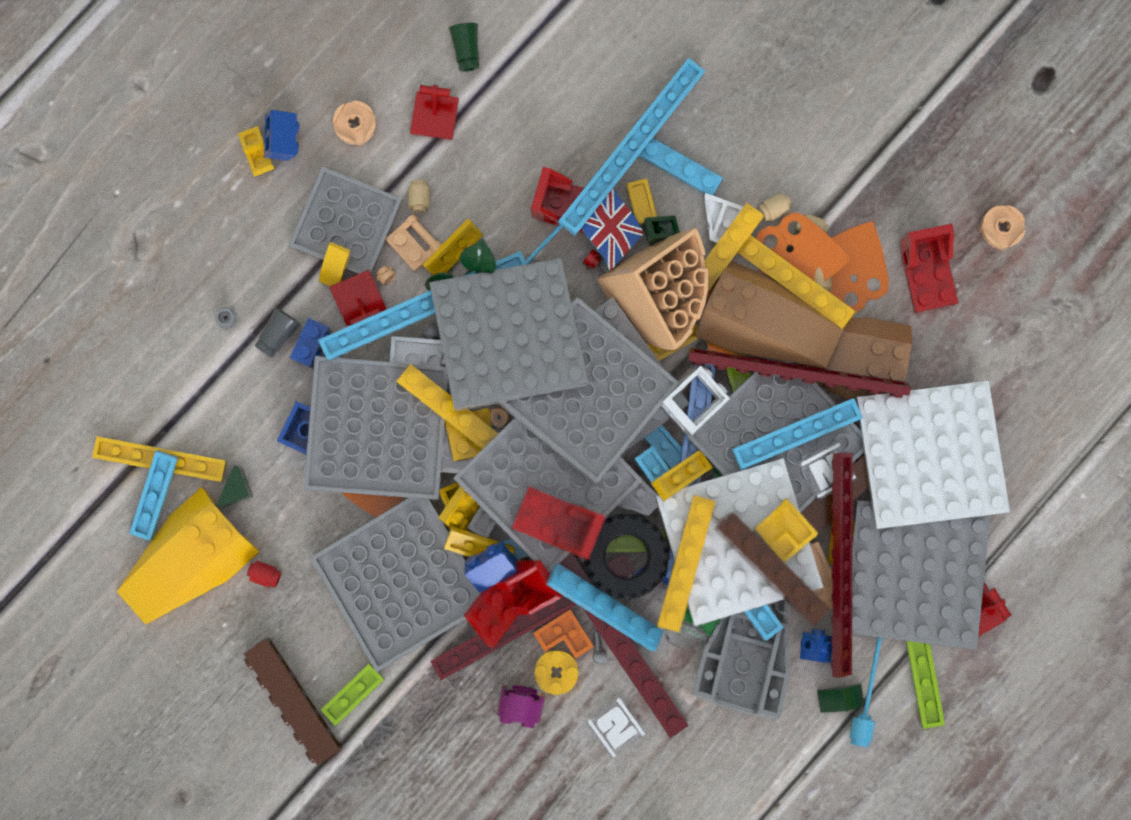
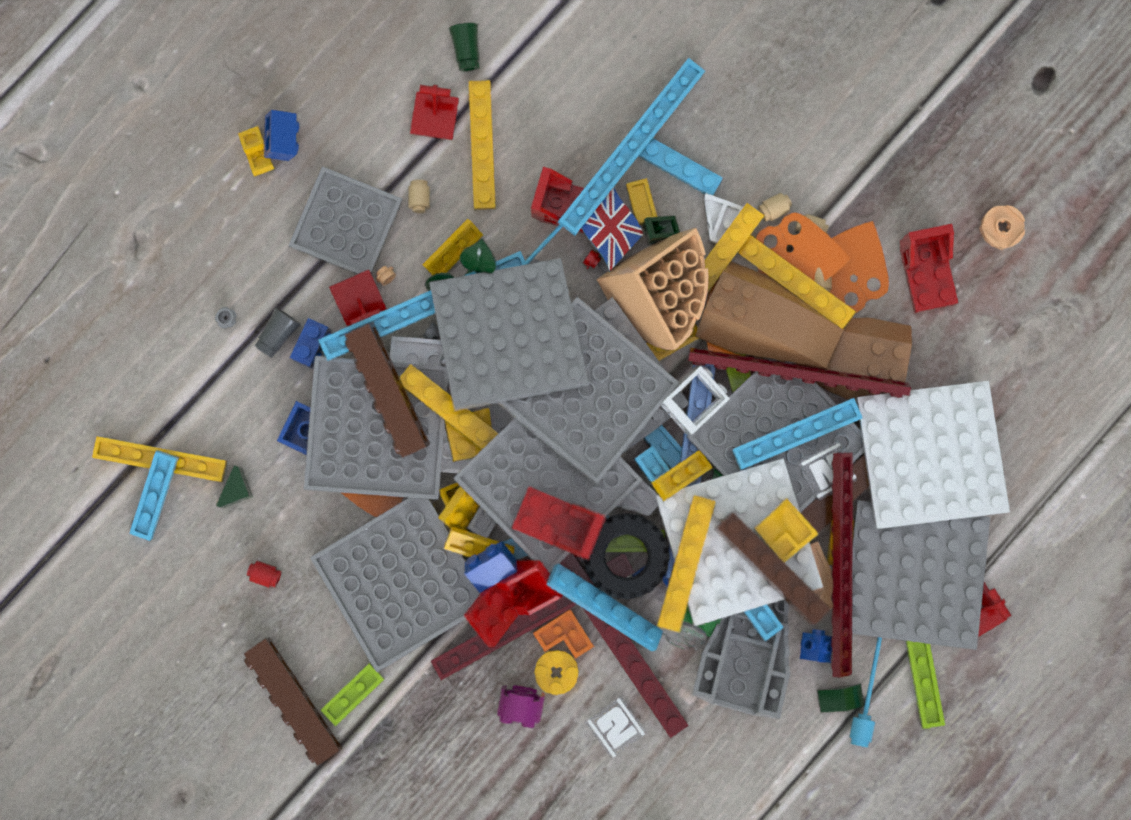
(186, 559): yellow wedge -> none
(334, 264): yellow slope -> none
(351, 111): light nougat plate -> none
(387, 390): none -> reddish brown brick
(407, 246): light nougat plate -> none
(482, 145): none -> yellow plate
(494, 412): light nougat plate -> none
(599, 657): light grey hand -> none

